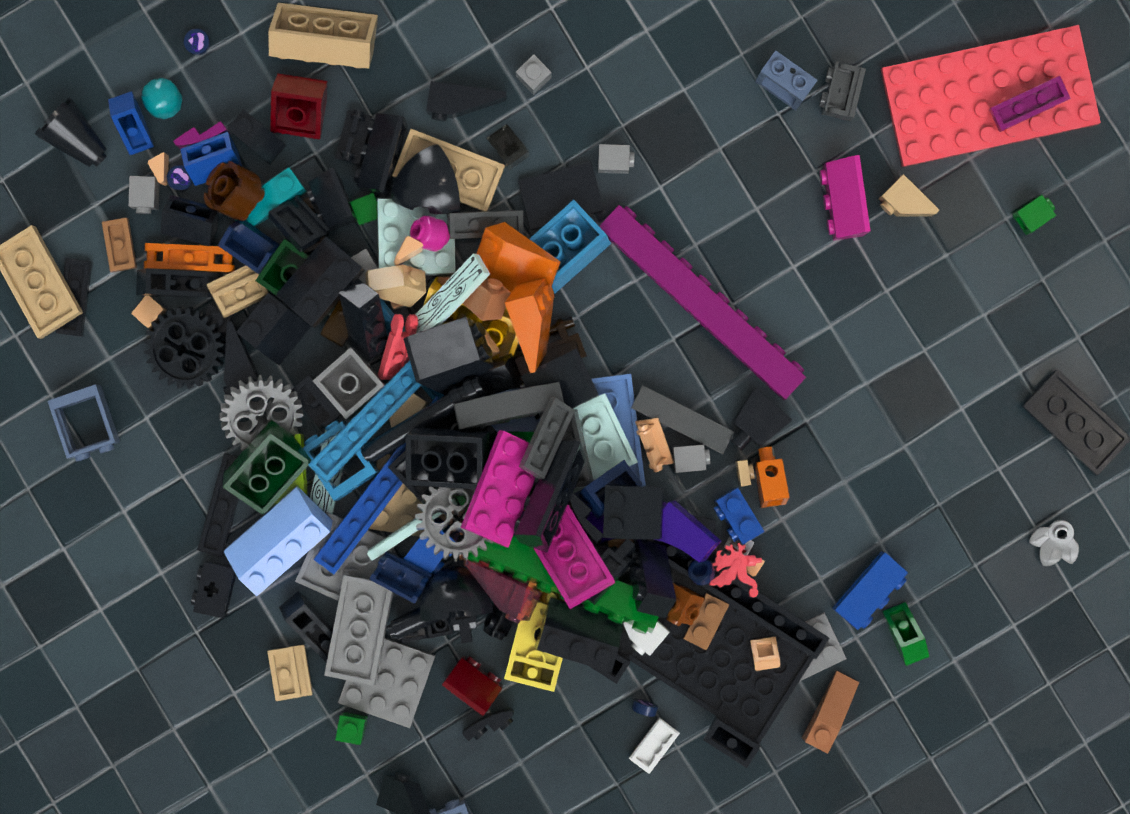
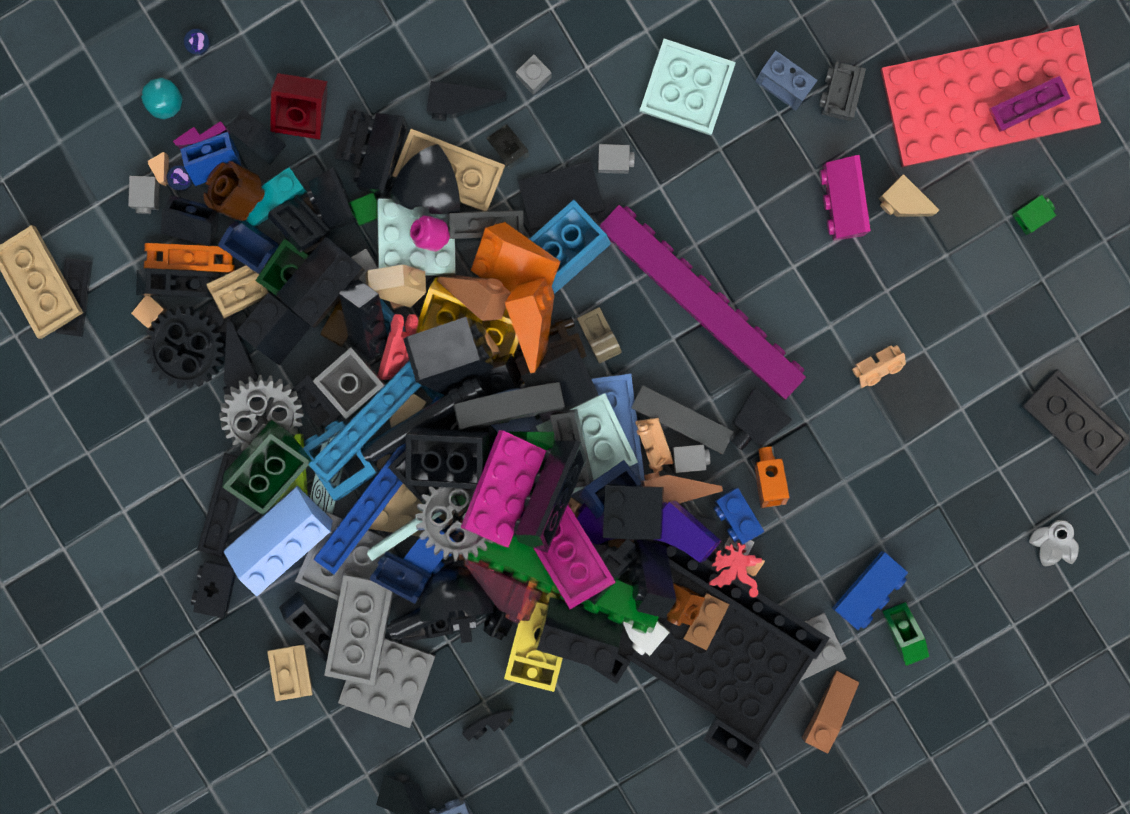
(58, 404): sand blue window -> none
(73, 134): black cone -> none
(119, 245): medium nougat plate -> none
(130, 123): blue slope -> none
(322, 35): tan slope -> none
(351, 728): green brick -> none
(408, 249): light nougat slope -> none
(452, 293): light aqua tile -> none
(473, 684): dark red slope -> none
(546, 438): dark grey plate -> none
(582, 512): black slope -> none
(599, 335): none -> dark tan plate
(644, 707): dark blue tile -> none
(654, 745): white plate -> none
(679, 488): none -> nougat slope
(687, 86): none -> light aqua plate
(702, 572): dark blue tile -> none
(744, 472): tan plate -> none
(765, 653): light nougat slope -> none
(890, 361): none -> light nougat hinge

